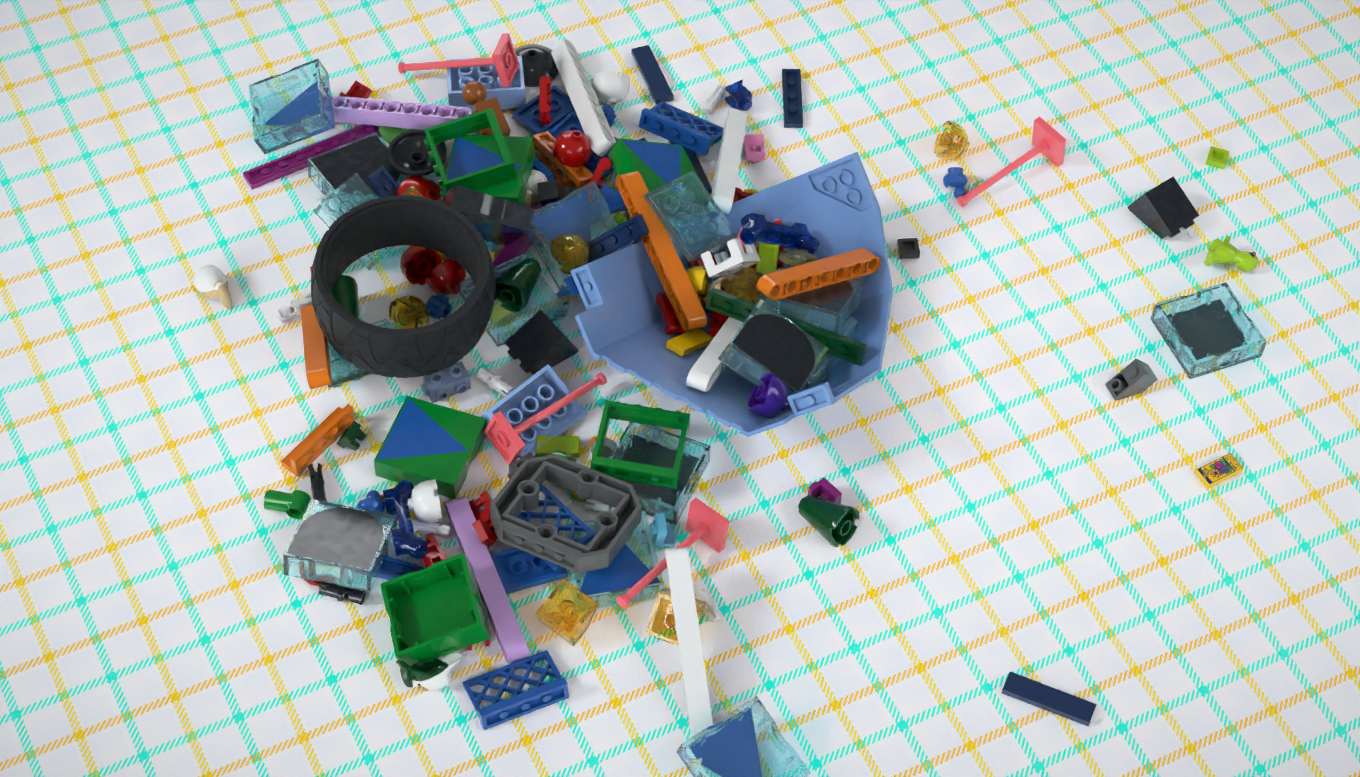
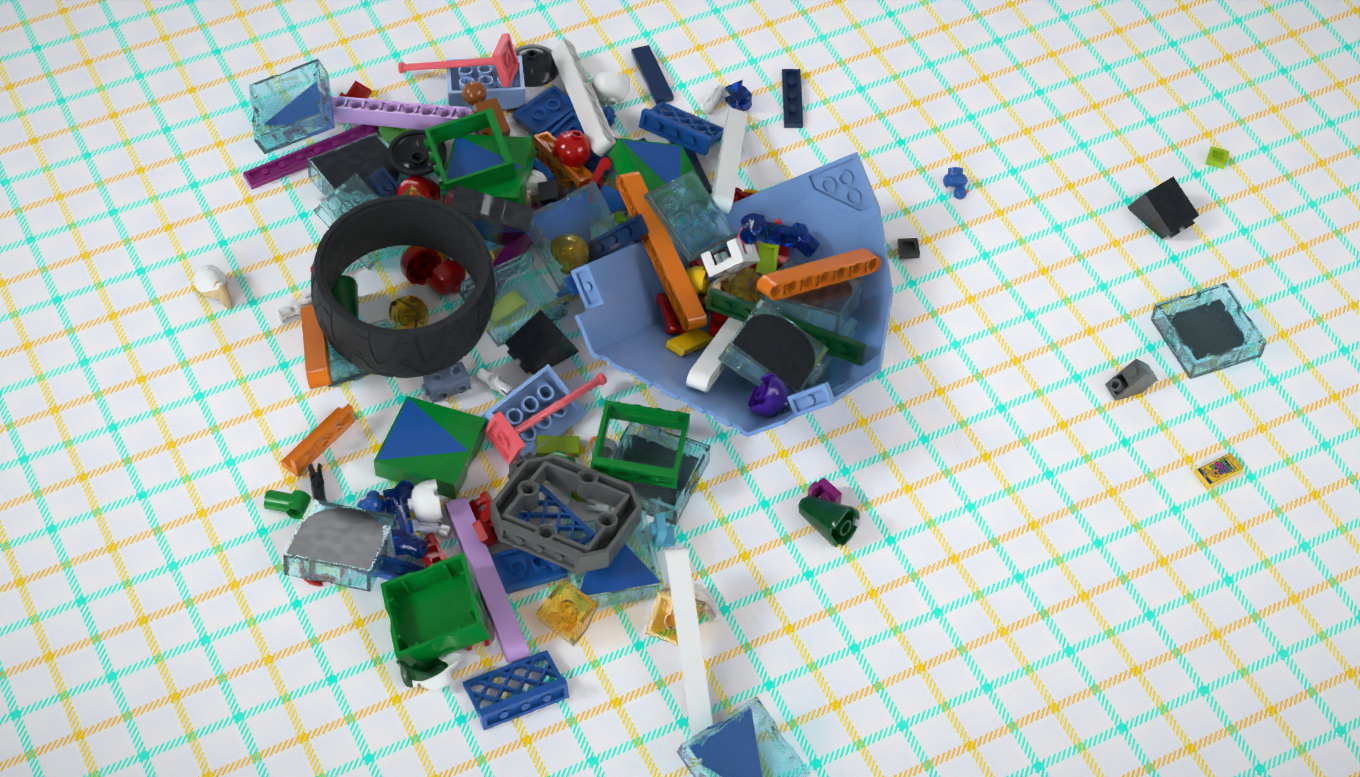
(342, 593): black pin -> none
(348, 437): dark green tile -> none
(438, 306): blue gear -> none
(517, 284): dark green cone -> none
(545, 100): red plate -> none
(702, 524): coral tile -> none
(754, 148): bright pink bracket -> none
(796, 257): olive wheel -> none
(952, 141): clear yellow cylinder -> none
(1044, 139): coral tile -> none
(1049, 698): dark blue tile -> none
(1225, 253): lime animal -> none

